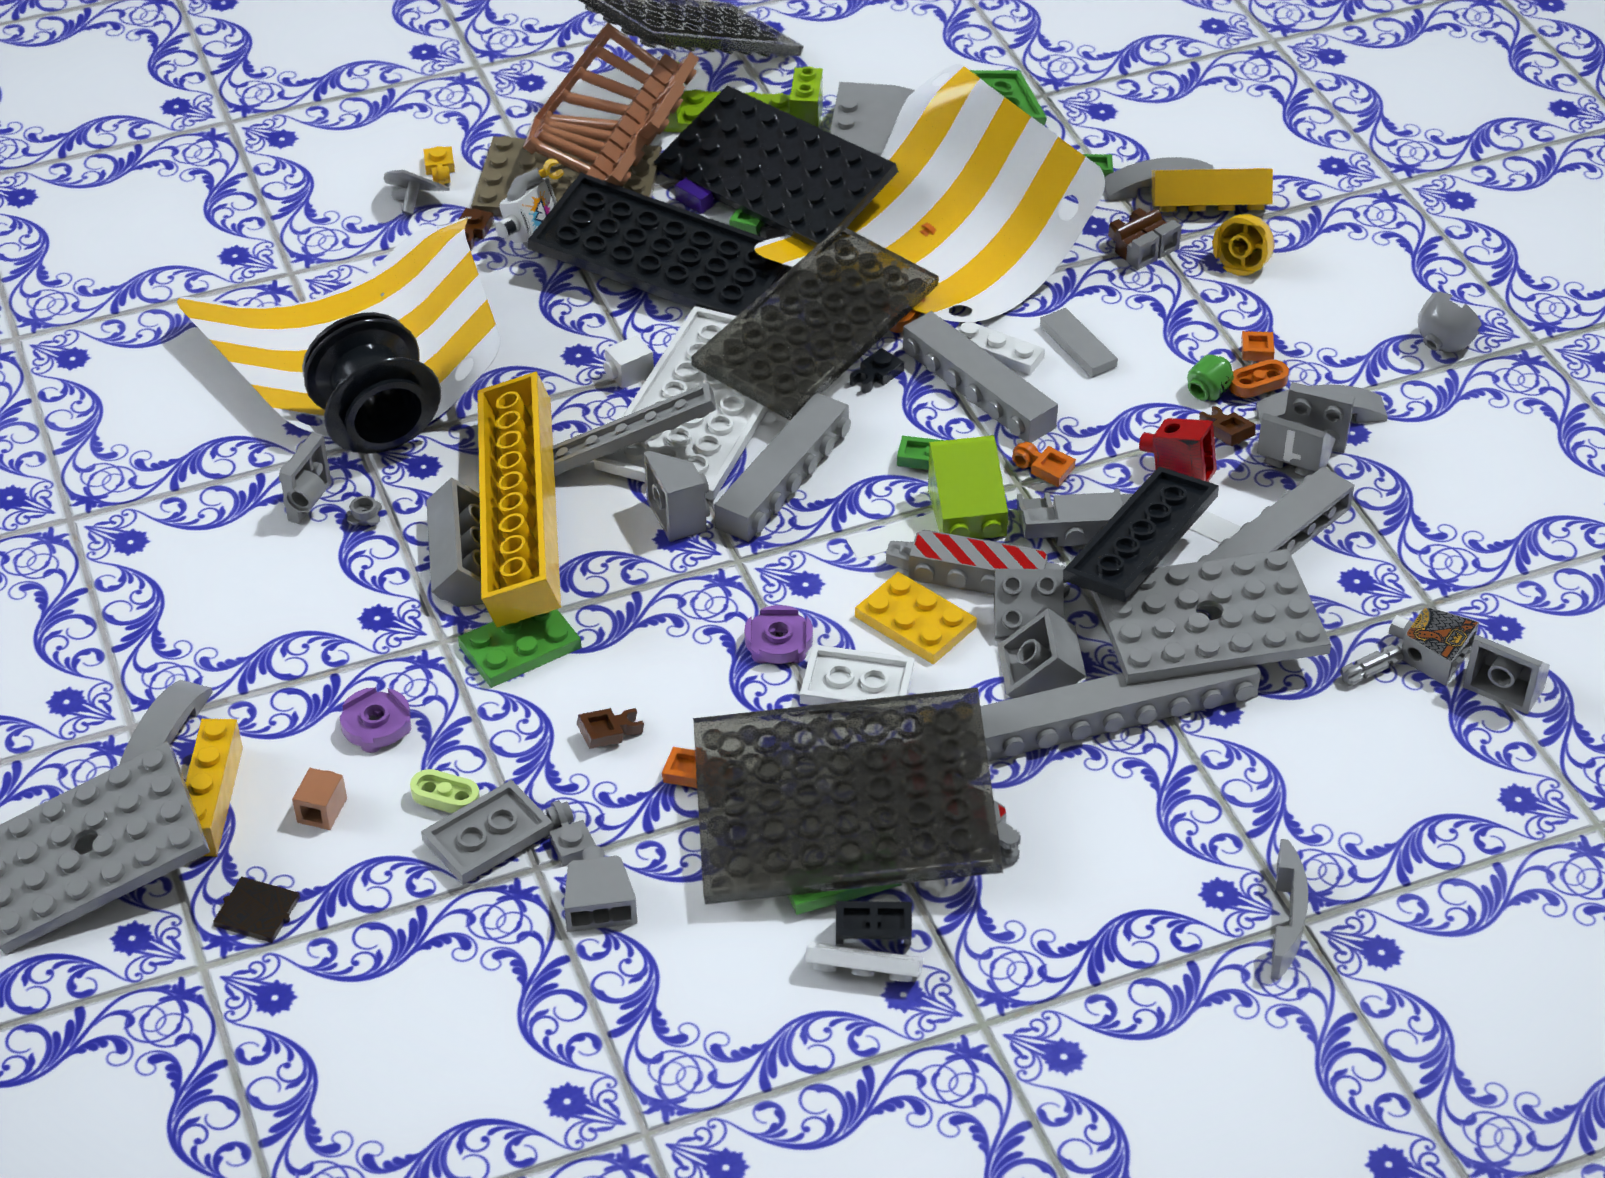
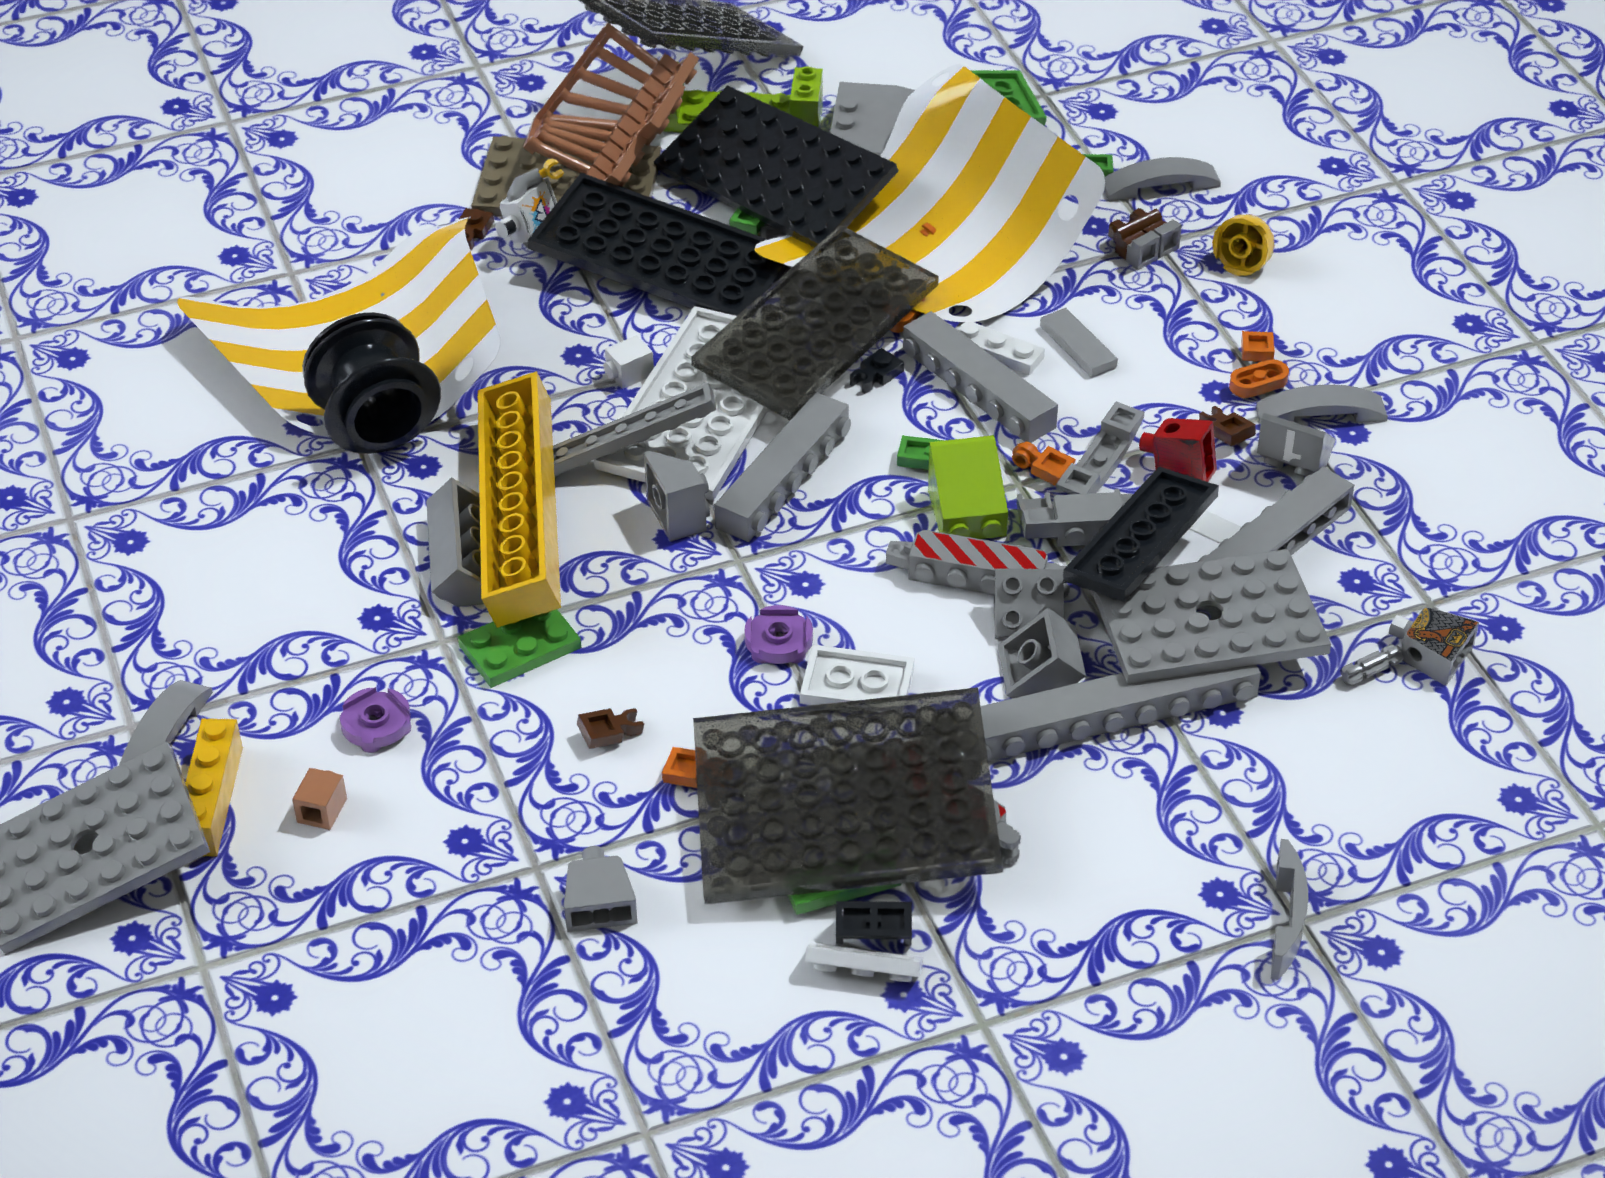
(256, 909): dark brown piece -> none
(305, 477): light grey plate -> none
(364, 511): light grey plate -> none
(412, 185): light grey shield -> none
(439, 163): yellow plate -> none
(448, 790): yellowish green plate -> none
(487, 831): light grey plate -> none
(568, 839): light grey plate -> none
(694, 196): dark purple piece -> none
(877, 540): white sticker -> none
(915, 617): yellow plate -> none
(1104, 453): none -> light grey slope
(1210, 378): bright green head -> none
(1212, 187): yellow brick -> none
(1322, 411): light grey plate -> none
(1446, 324): light grey cylinder -> none
(1505, 675): light grey slope -> none

